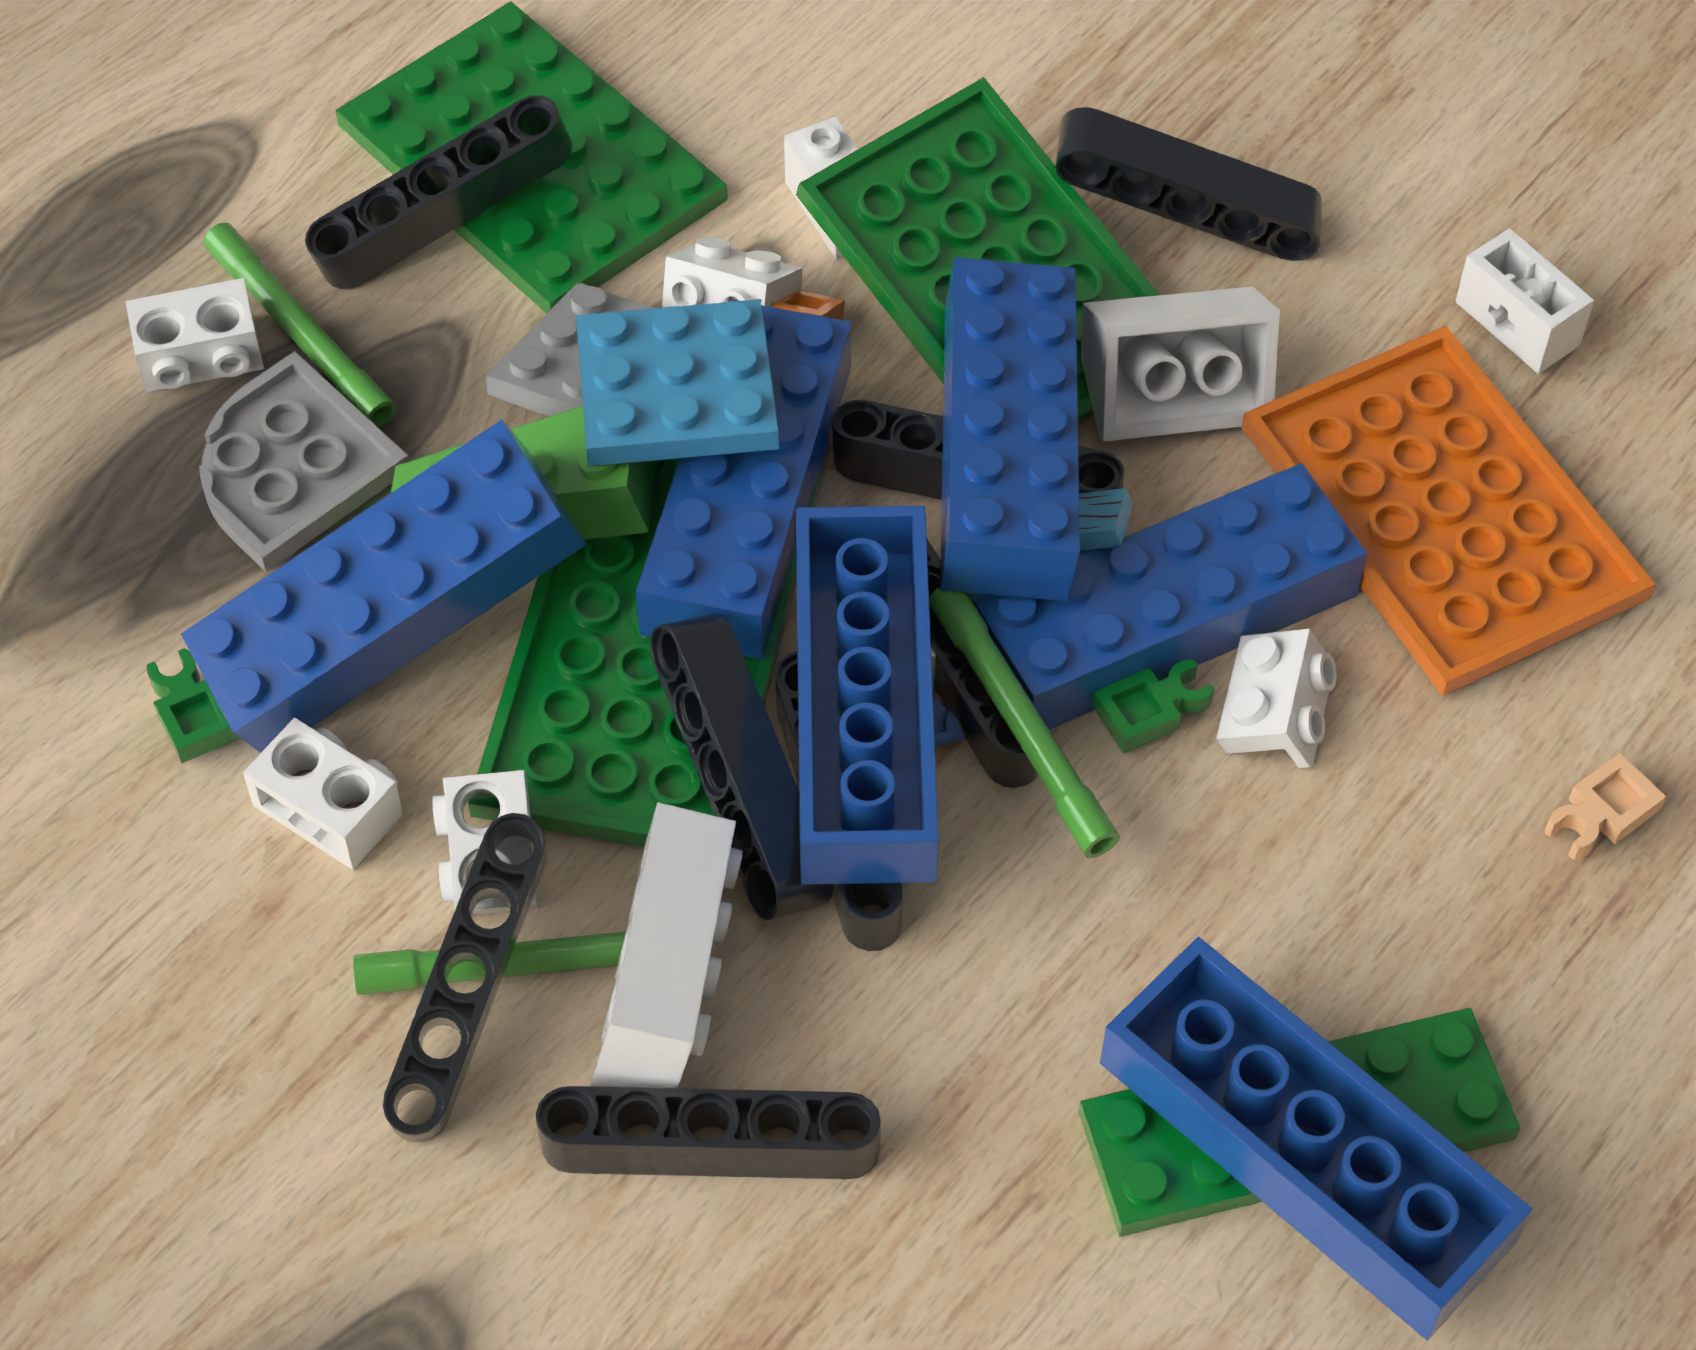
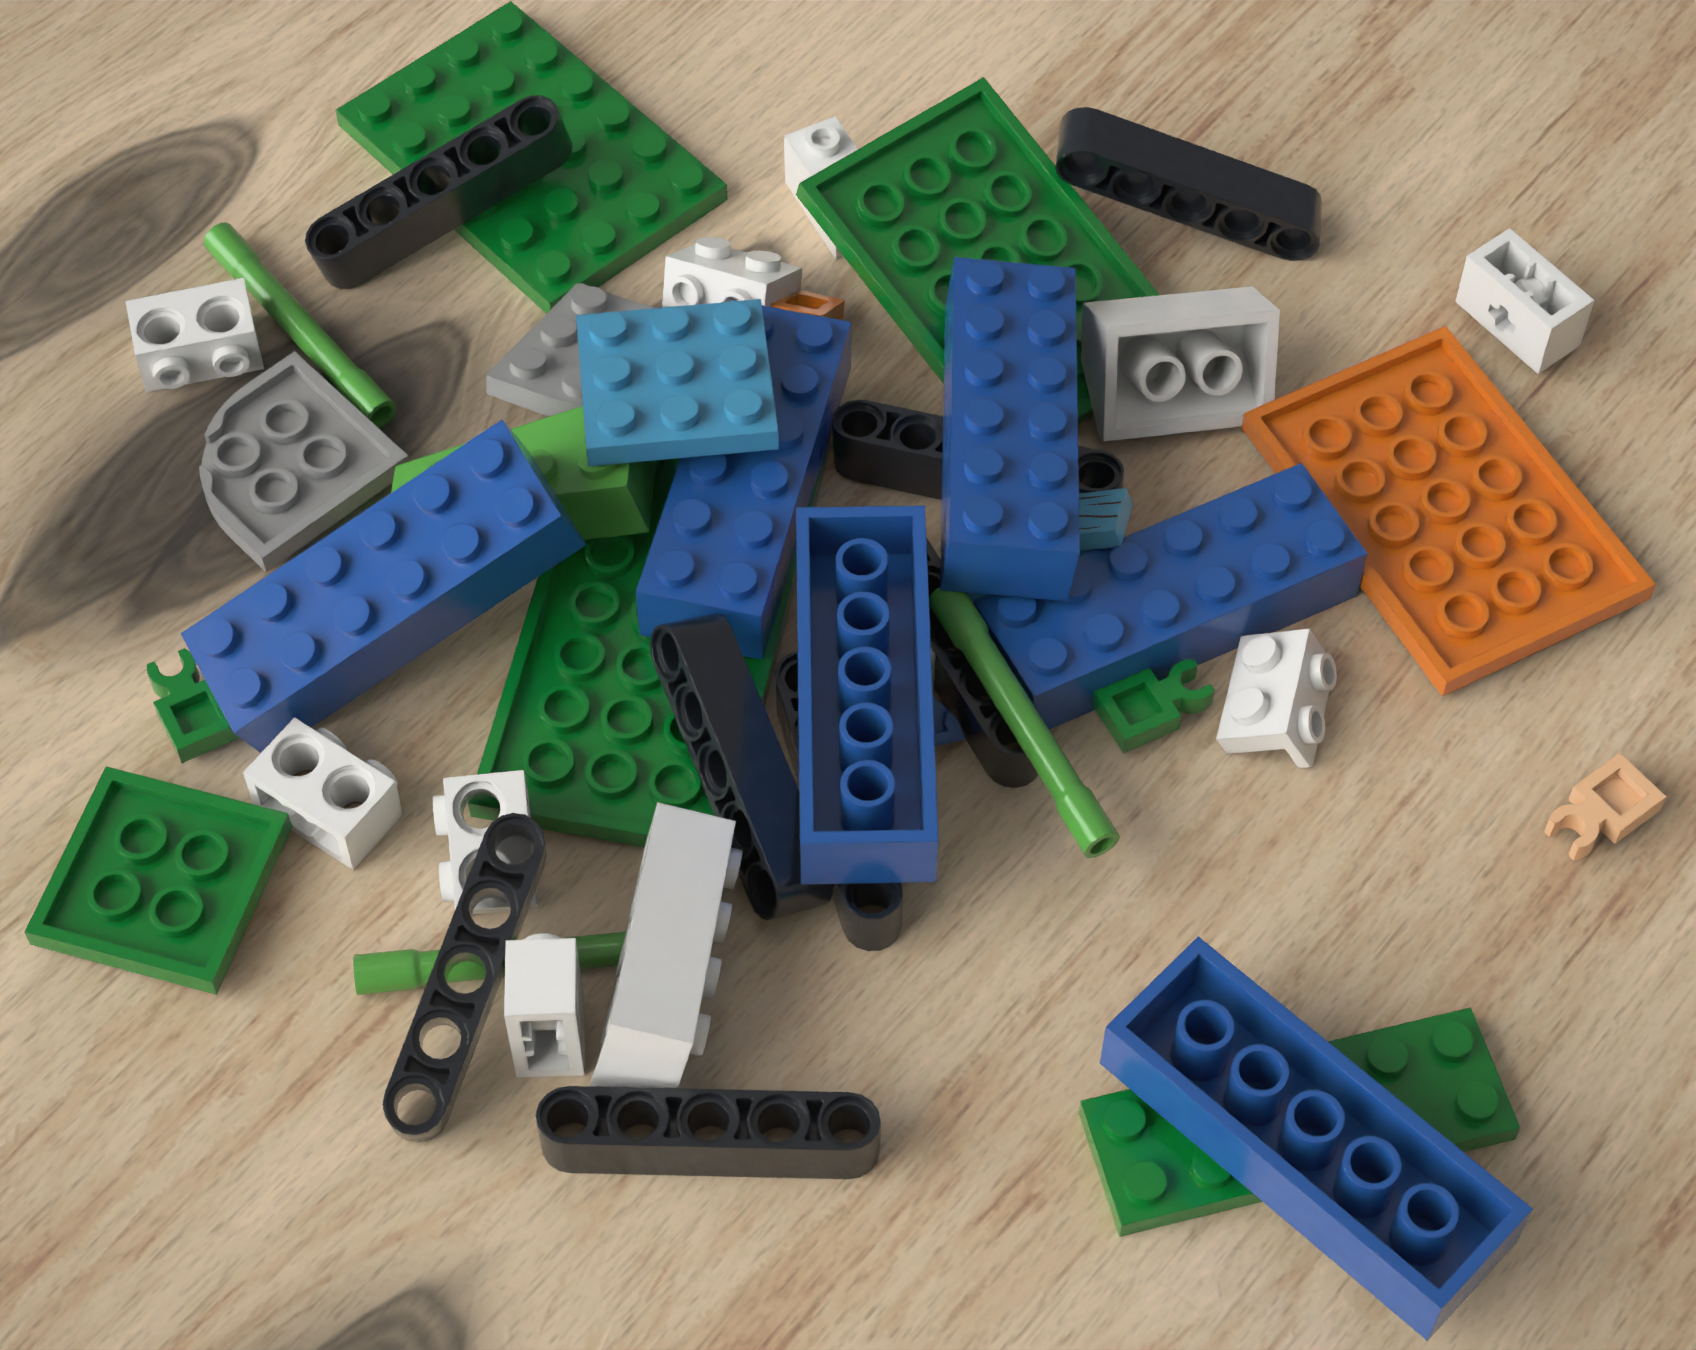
(159, 880): none -> green plate
(544, 1006): none -> white brick

